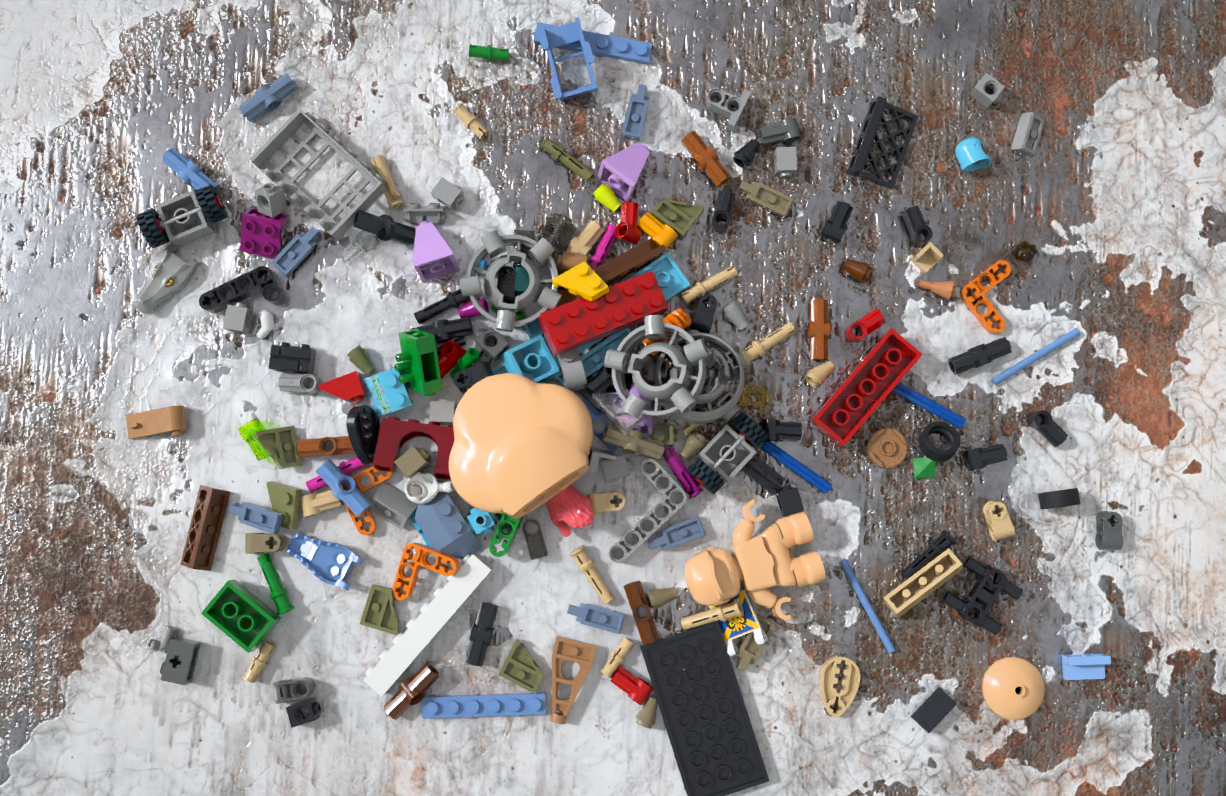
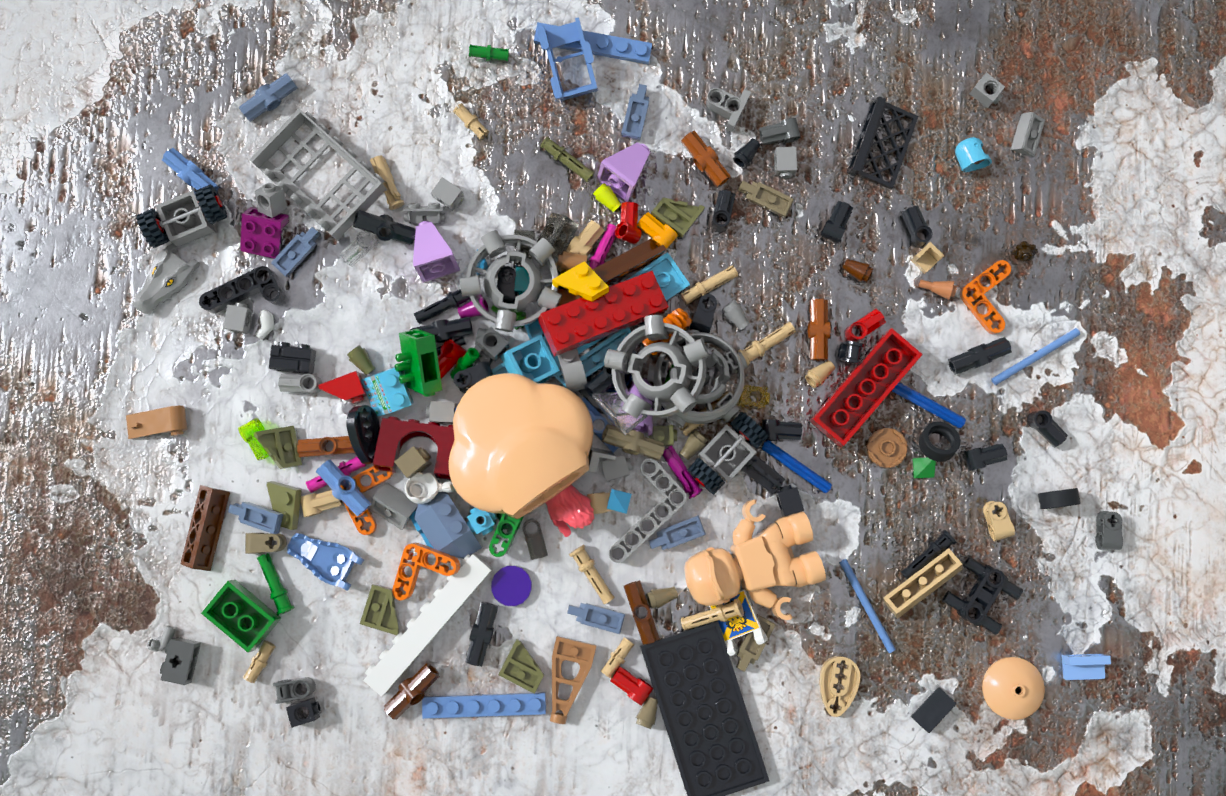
(511, 585): none -> dark purple tile
(619, 501): none -> dark azure slope
(850, 352): none -> black piece

